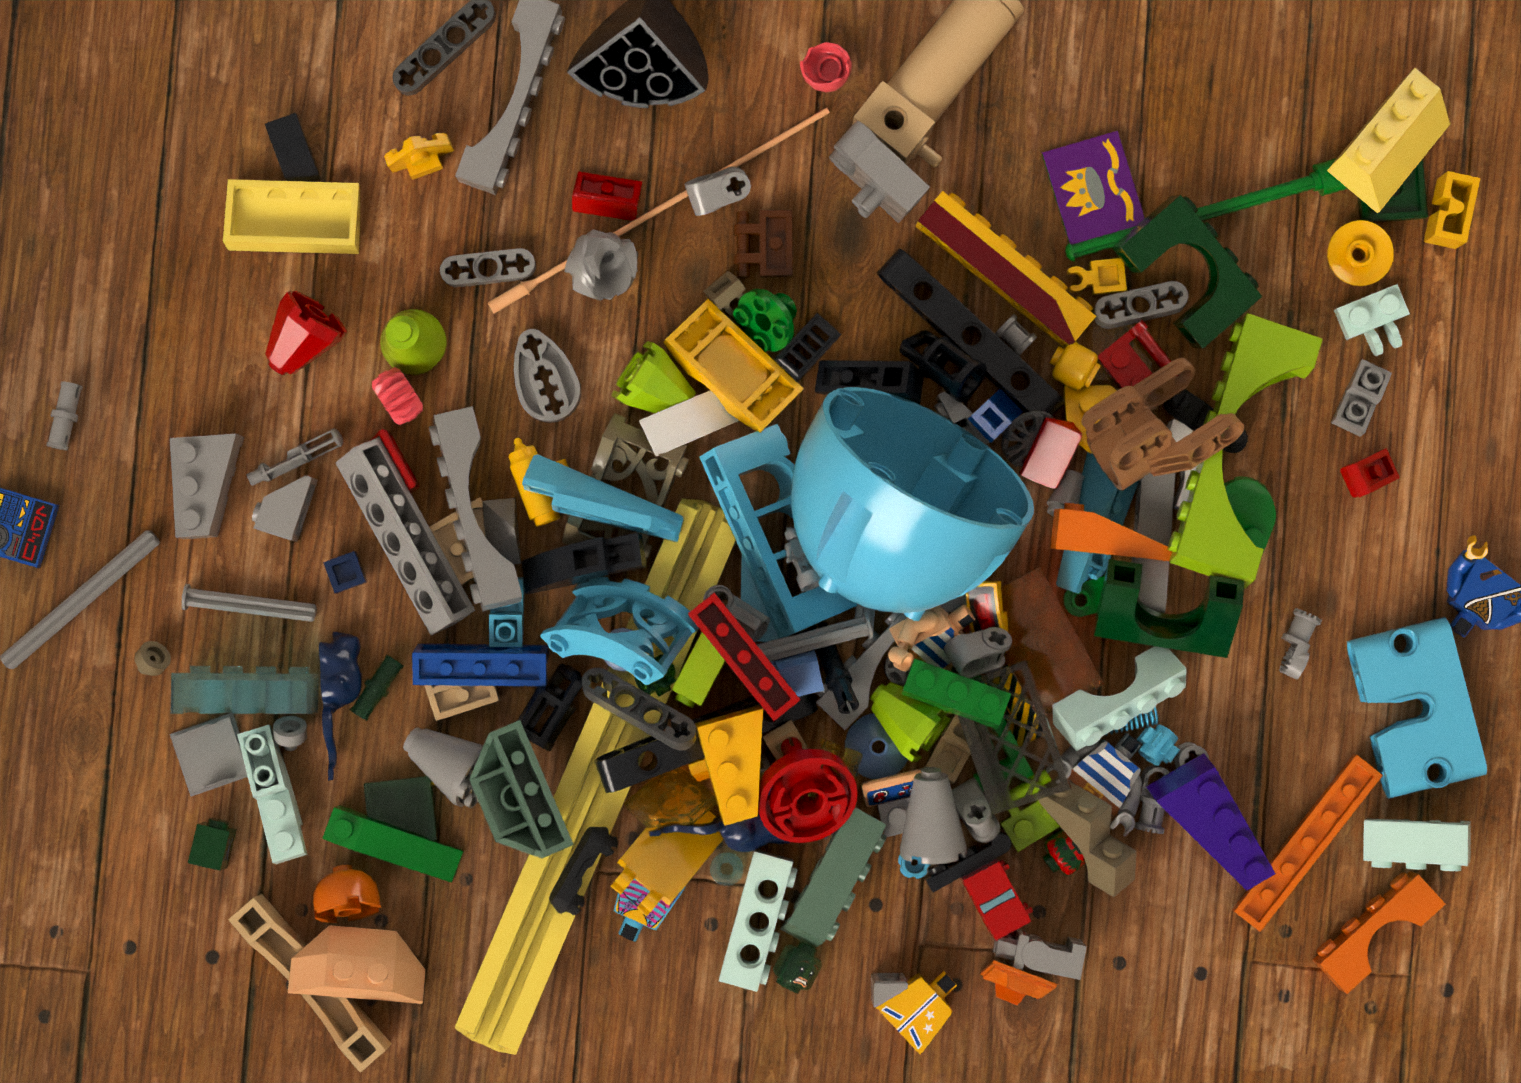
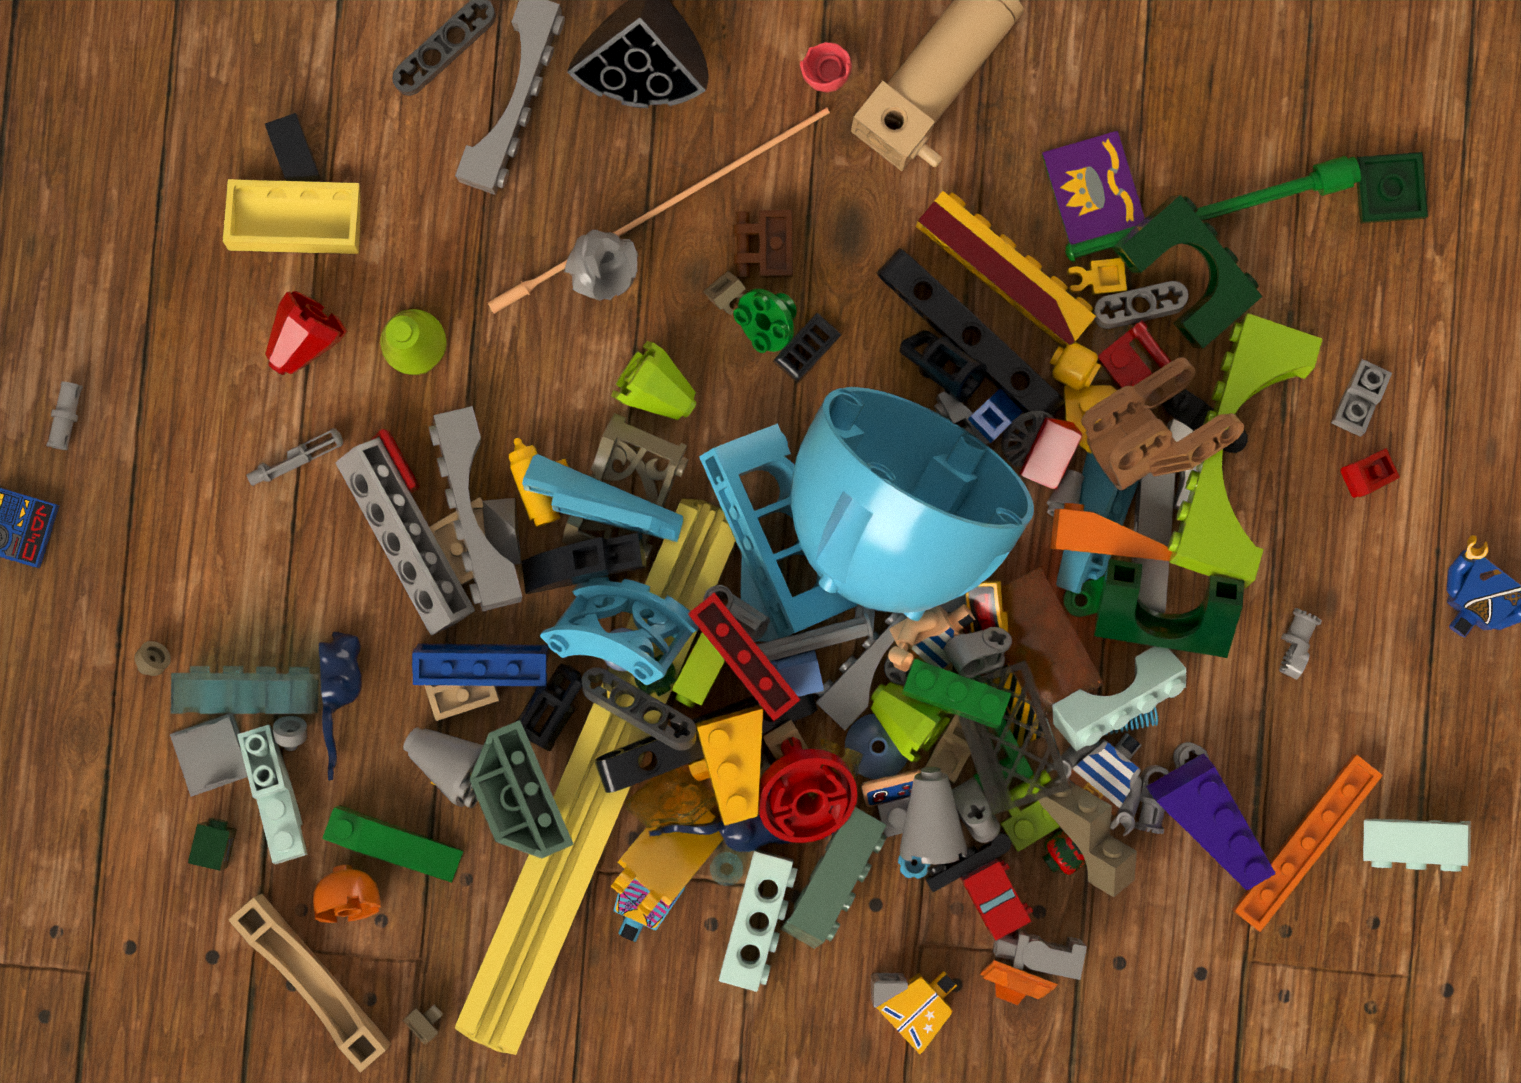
(79, 599): light grey axle -> none
(201, 482): light grey wedge -> none
(247, 604): light grey axle -> none
(285, 509): light grey slope -> none
(345, 572): dark blue plate -> none
(358, 966): light nougat wedge -> none
(376, 687): clear green pin -> none
(397, 396): coral gear -> none
(403, 803): clear green wing -> none
(419, 155): yellow plate -> none
(422, 1024): none -> dark tan tile
(507, 623): medium azure slope -> none
(511, 257): light grey beam -> none
(530, 389): light grey piece -> none
(564, 894): black piece -> none
(606, 196): red slope -> none
(685, 422): white sticker -> none
(710, 190): light grey piece -> none
(732, 367): yellow slope -> none
(797, 967): clear green head -> none
(807, 577): light grey piece -> none
(837, 678): black pin -> none
(878, 172): light grey piece -> none
(892, 377): black slope -> none
(1015, 335): light grey bush -> none
(1158, 745): medium azure gear -> none
(1252, 508): green slope -> none
(1347, 956): orange arch -> none
(1372, 312): light aqua hinge -> none
(1374, 246): yellow dish -> none
(1393, 141): light yellow slope -> none
(1446, 727): medium azure connector -> none
(1456, 202): yellow brick -> none

